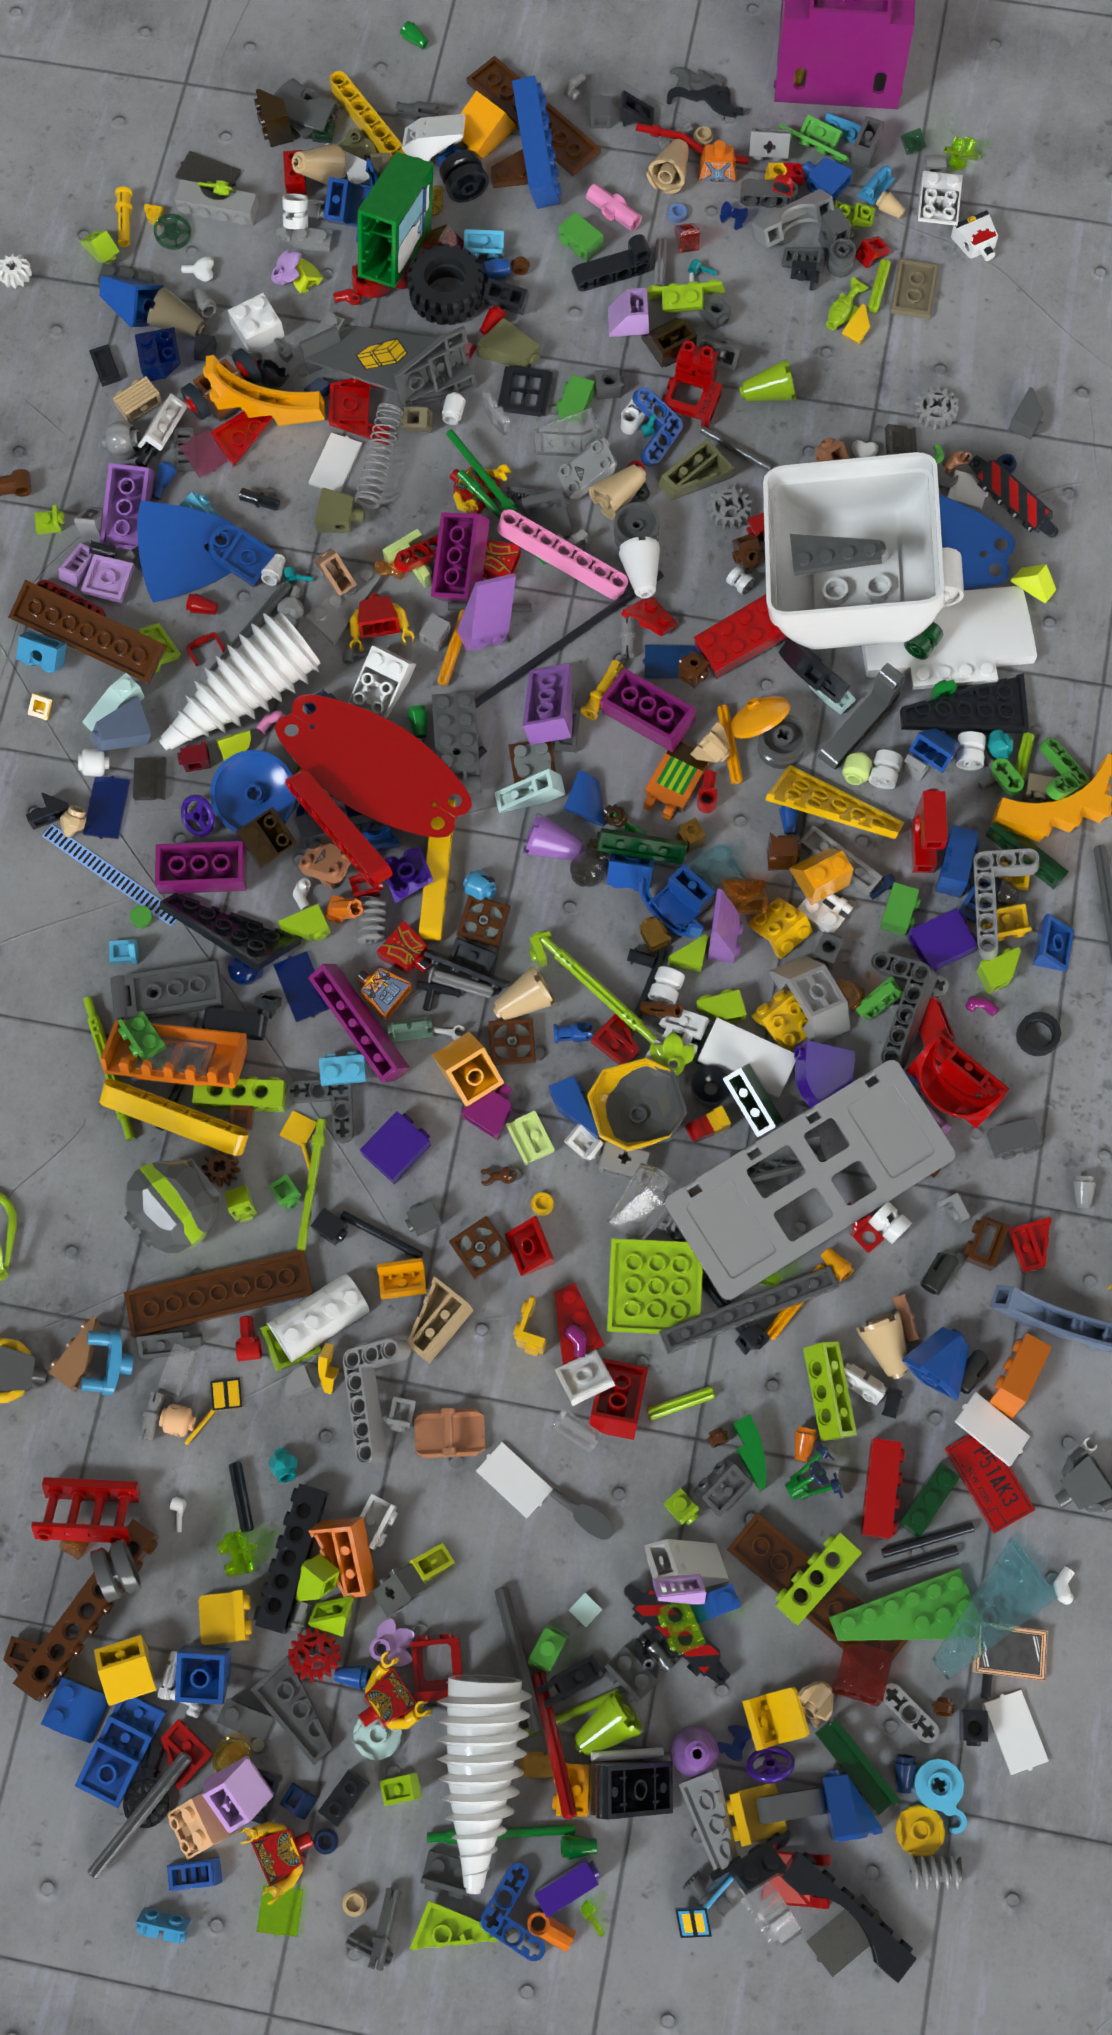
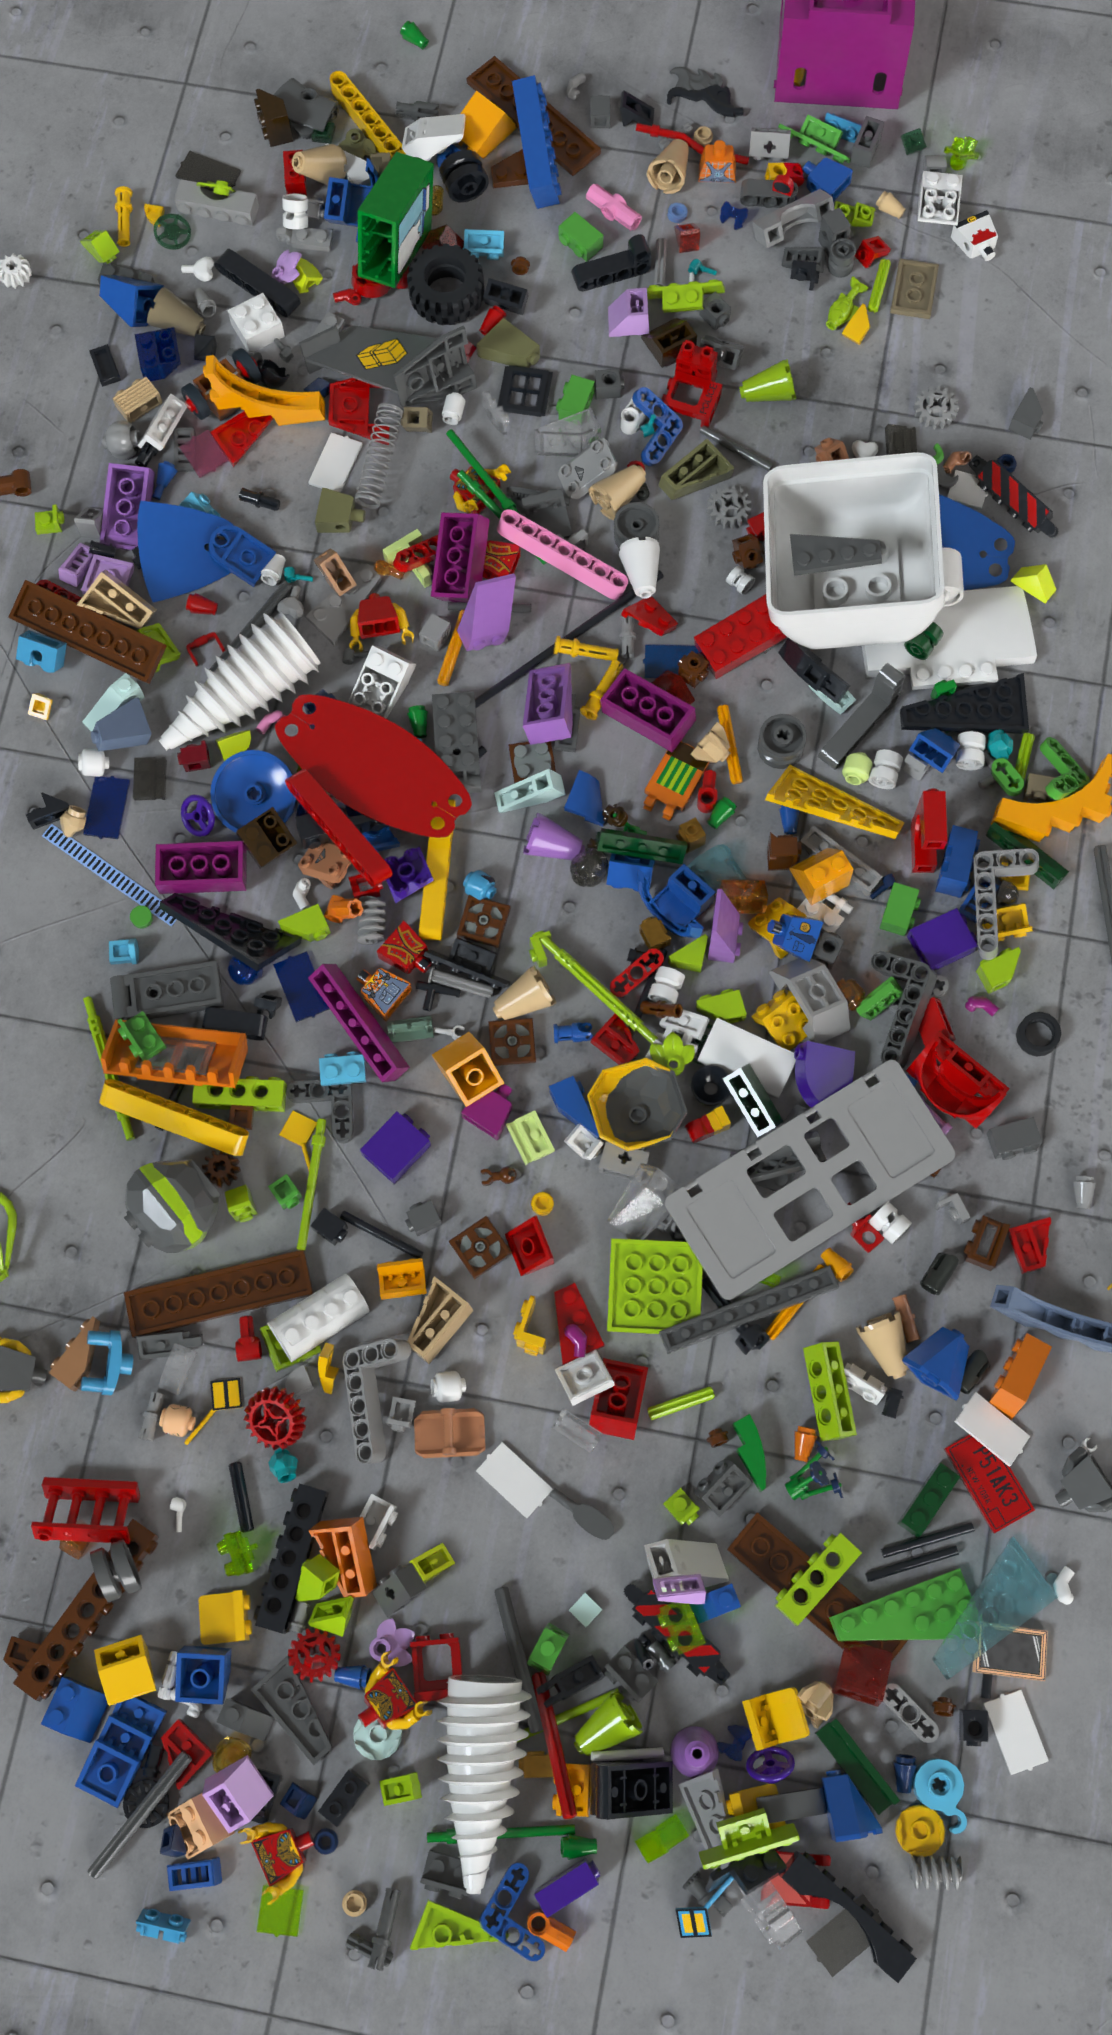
(117, 600): none -> tan wedge
(172, 1842): none -> dark blue slope
(257, 282): none -> black beam
(273, 1430): none -> red gear
(447, 1386): none -> white head
(496, 269): blue brick -> none
(574, 647): none -> yellow pin
(587, 1911): clear neon green hand -> none
(620, 978): none -> red beam
(661, 1838): none -> clear neon green slope
(675, 686): none -> clear red slope
(722, 811): none -> green cone
(746, 1836): none -> lime bracket
(759, 716): light orange dish -> none
(796, 934): none -> blue torso
(877, 185): dark azure hinge -> none
(881, 1489): red brick -> none
(1053, 944): blue slope -> none

